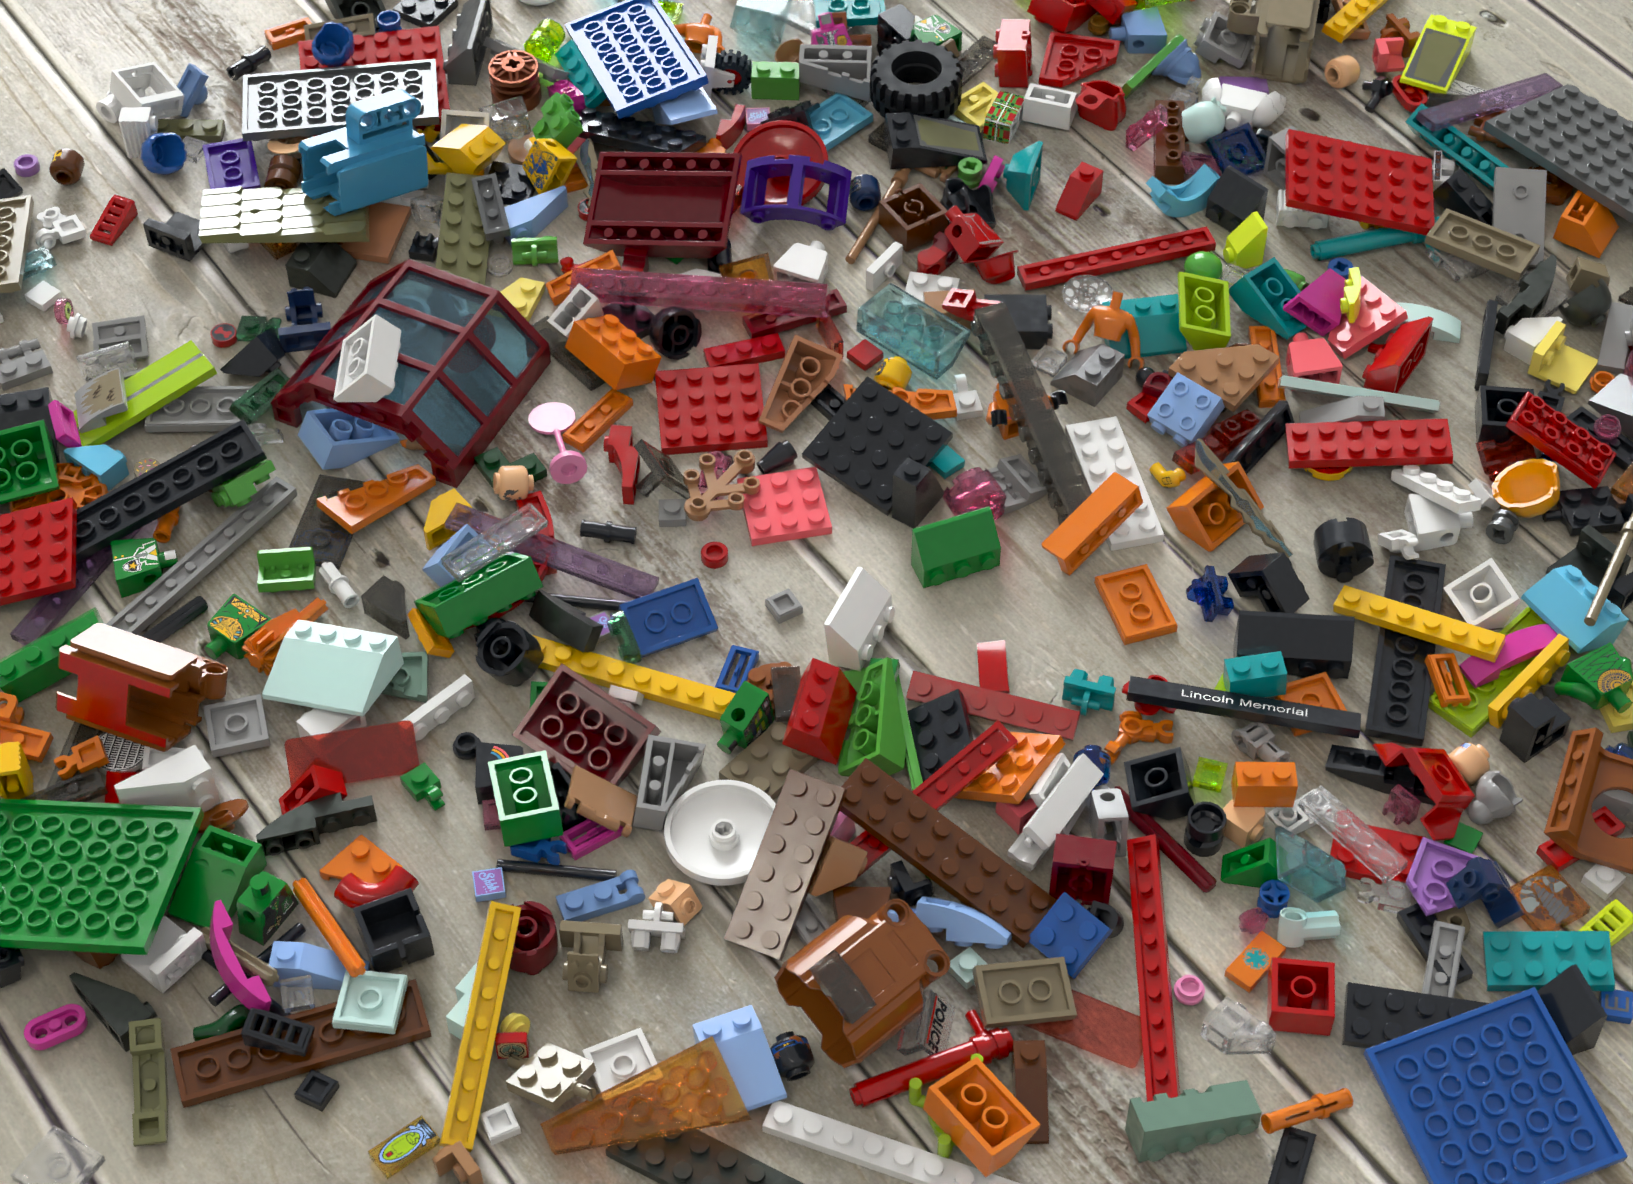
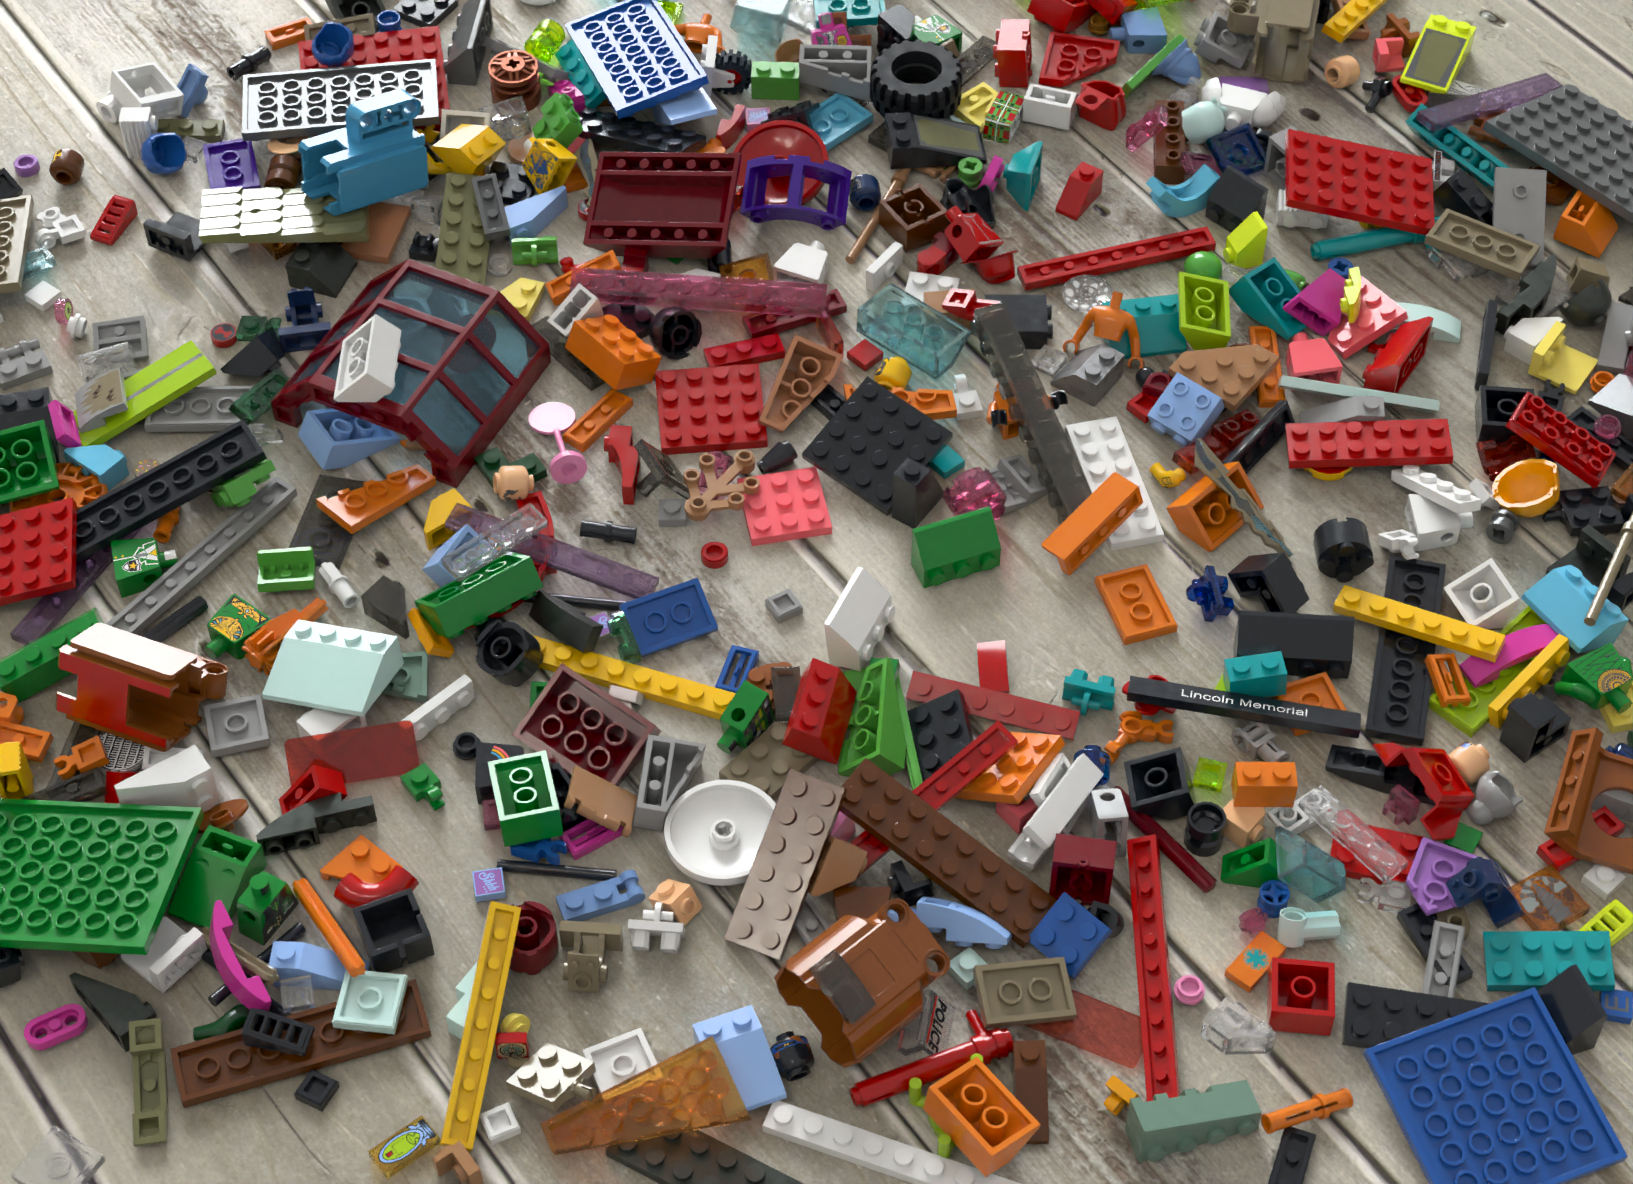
(1120, 1095): none -> light orange tile

